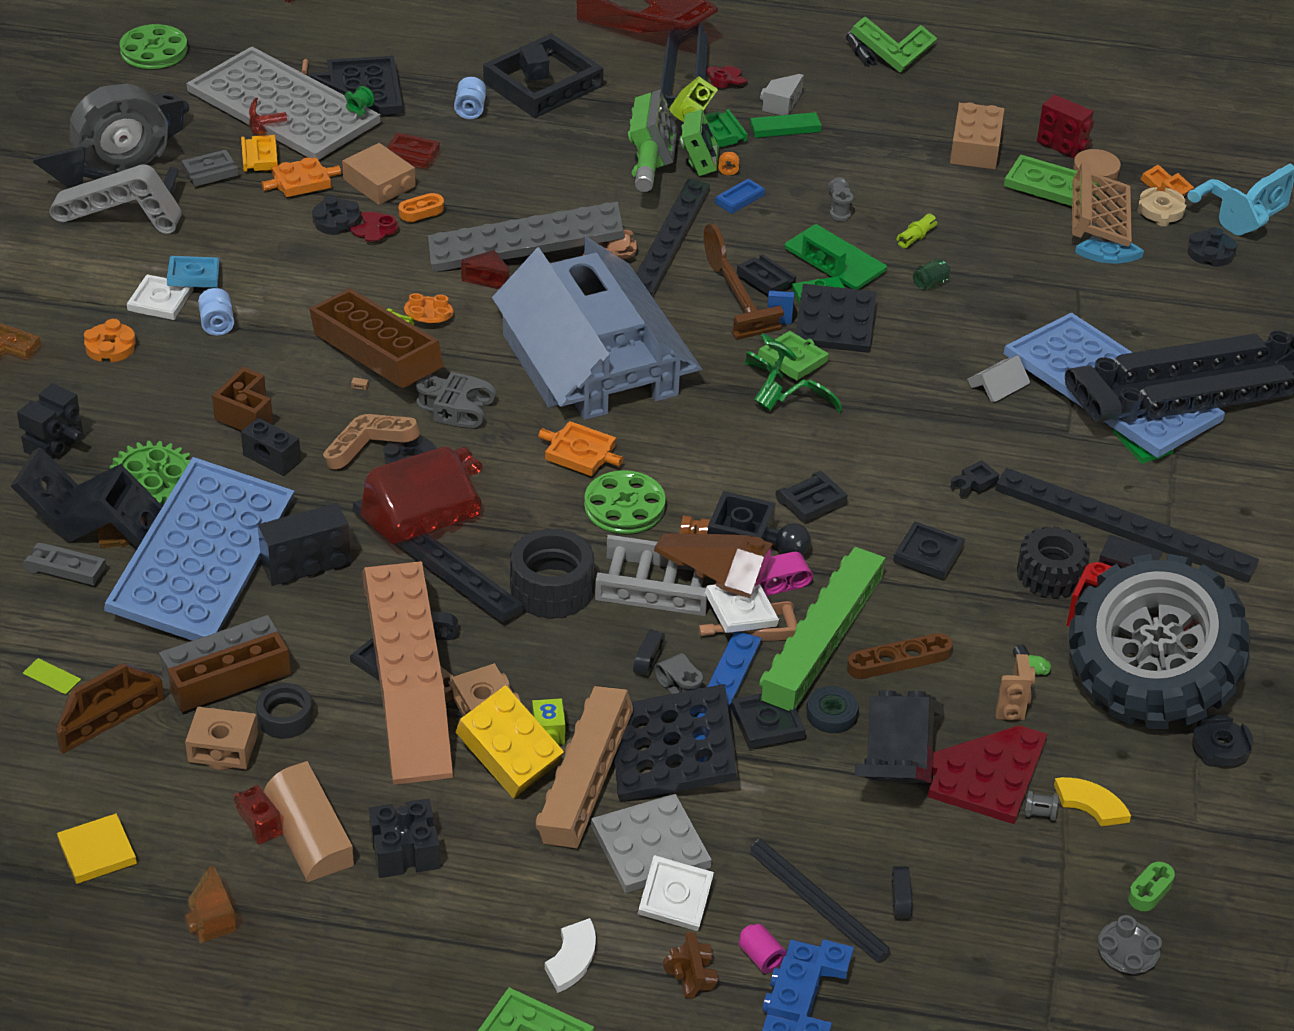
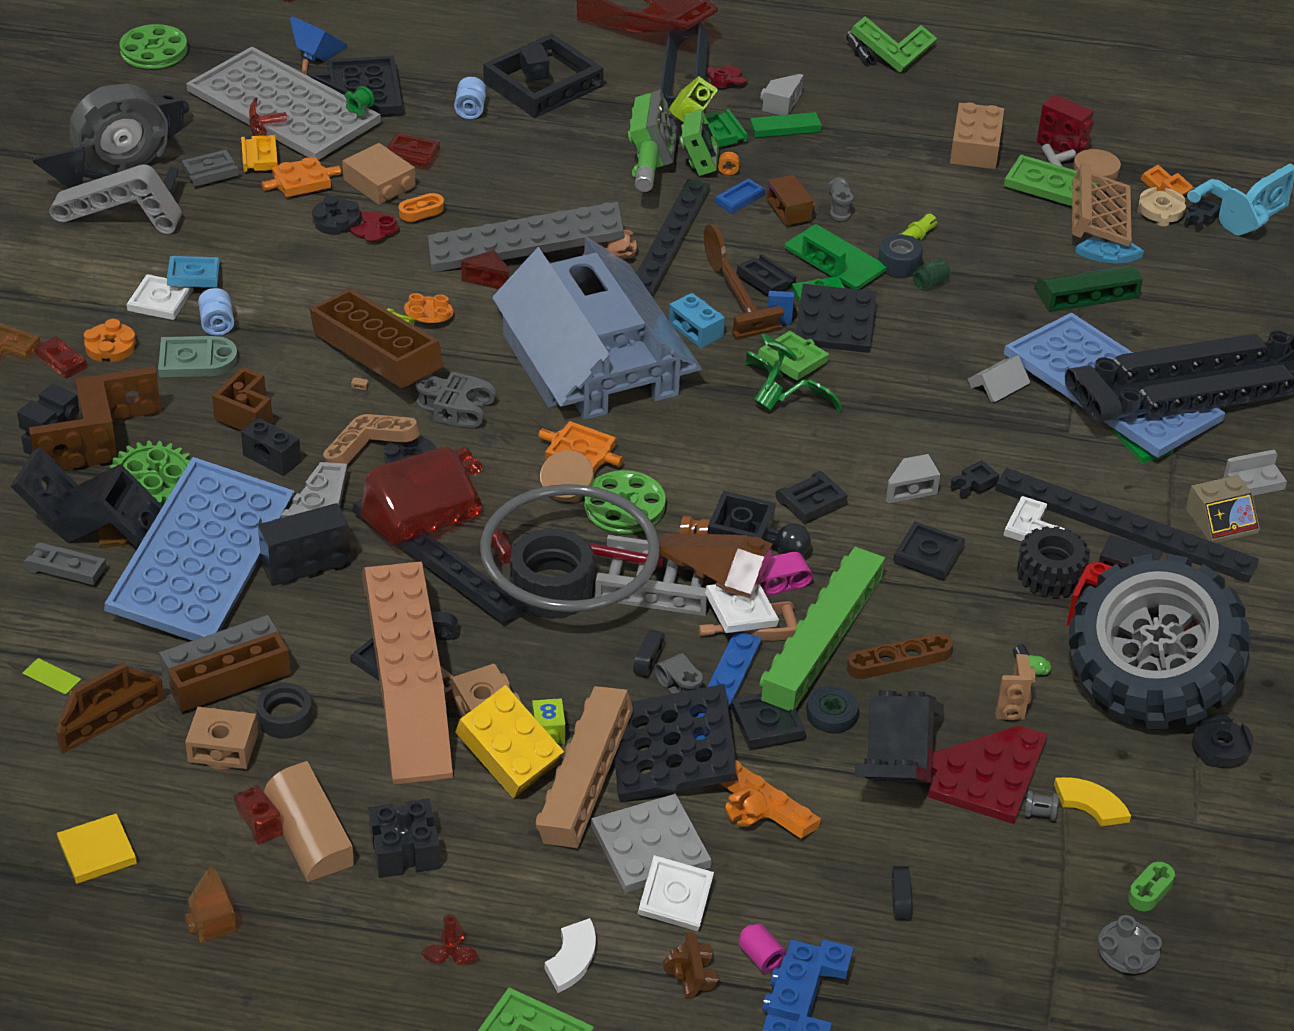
(61, 357): none -> clear red plate
(100, 401): none -> reddish brown bracket
(196, 356): none -> sand green tile
(315, 41): none -> blue slope
(322, 488): none -> light grey wing
(451, 936): none -> clear red plant
(502, 545): none -> clear red pin
(567, 468): none -> medium nougat tile
(569, 605): none -> dark grey piece
(622, 554): none -> dark red bar
(696, 320): none -> dark azure brick
(757, 799): none -> orange plate
(790, 199): none -> reddish brown brick
(820, 900): black axle -> none
(900, 255): none -> black wheel
(913, 479): none -> light grey slope
(1026, 518): none -> white tile
(1057, 158): none -> light grey piece
(1089, 288): none -> dark green brick
(1202, 212): none -> black plate
(1212, 247): black plate -> none
(1223, 509): none -> slope
(1257, 472): none -> light grey bracket

